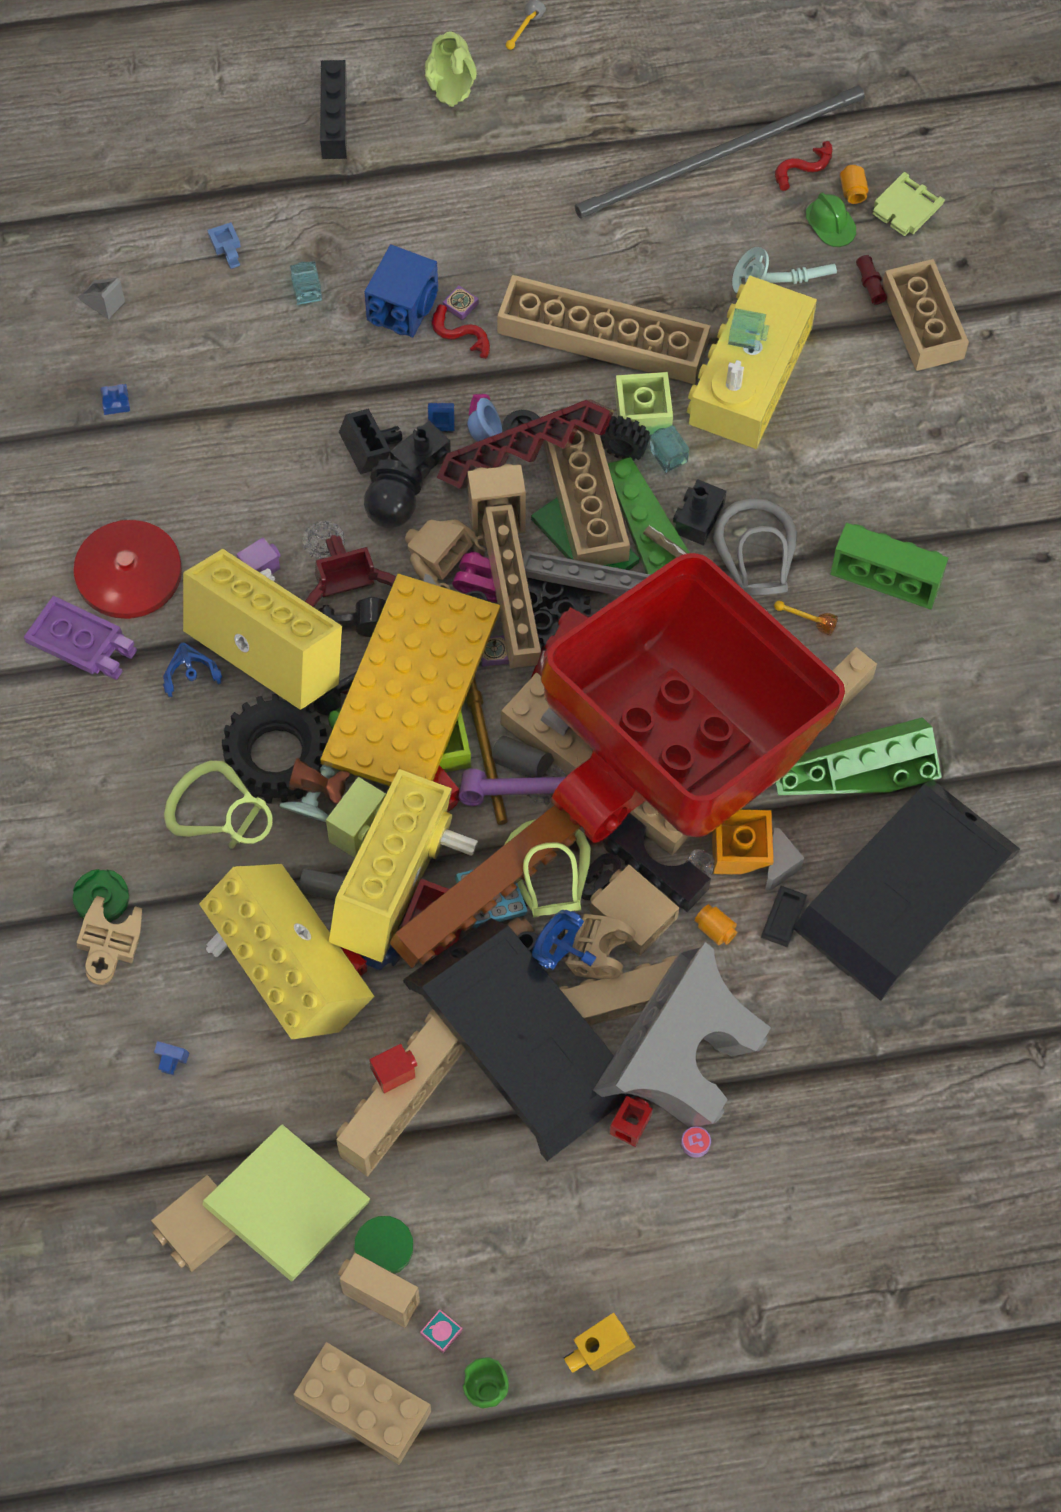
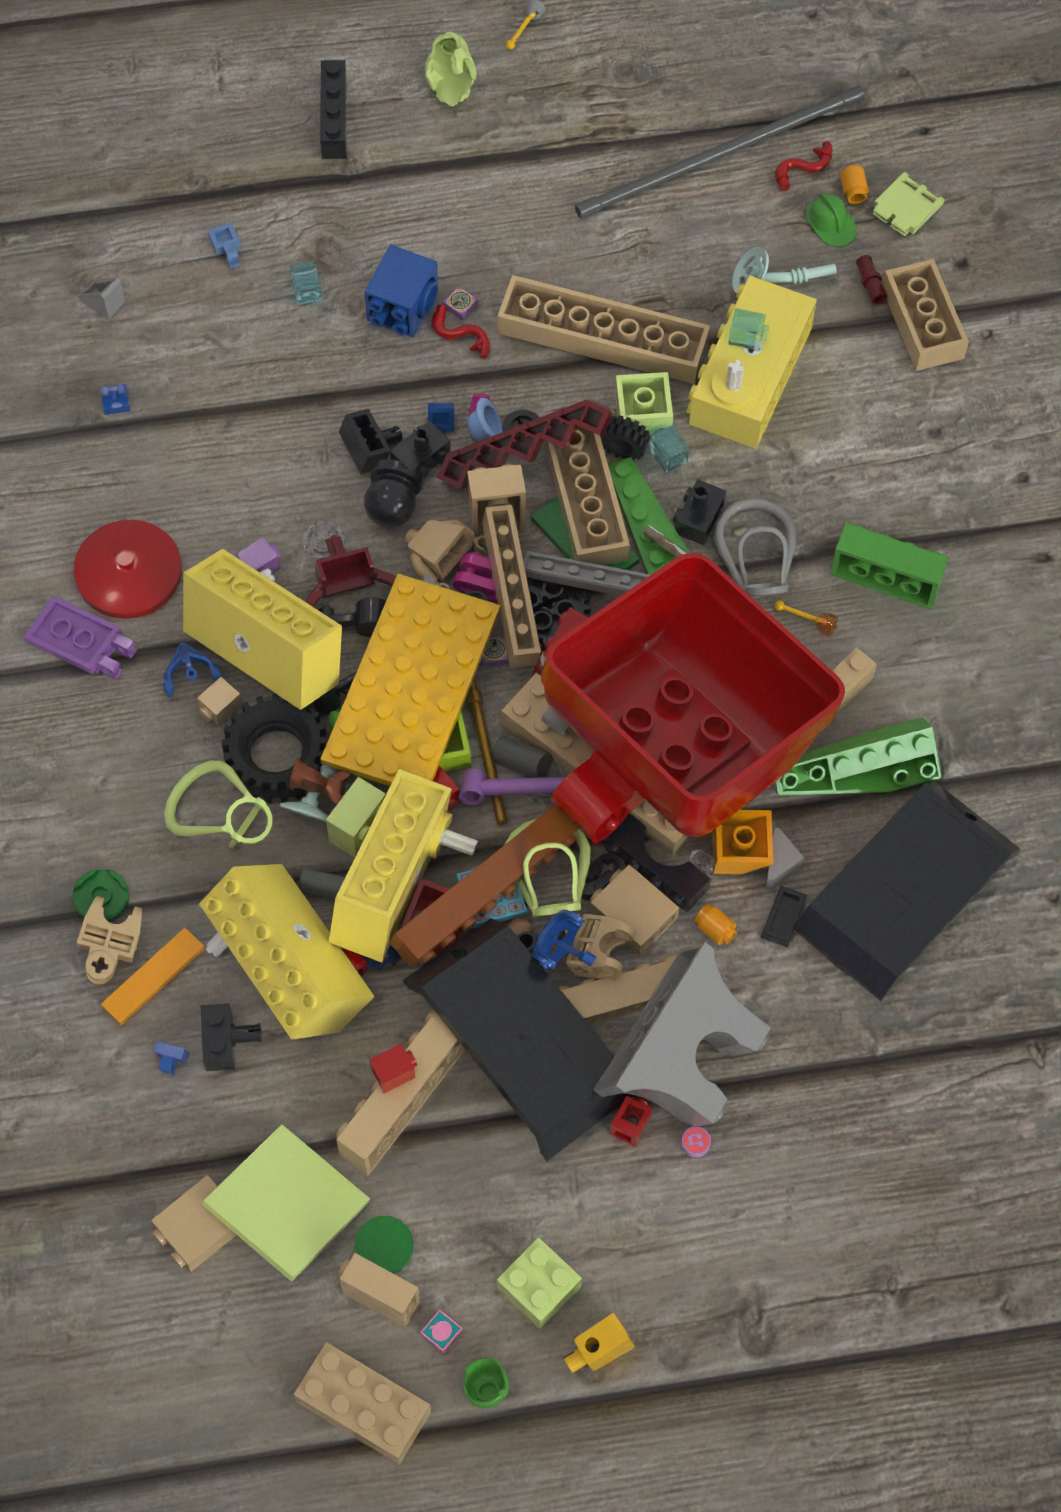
(152, 976): none -> light orange tile
(219, 702): none -> tan brick
(221, 1036): none -> black brick
(539, 1283): none -> yellowish green brick

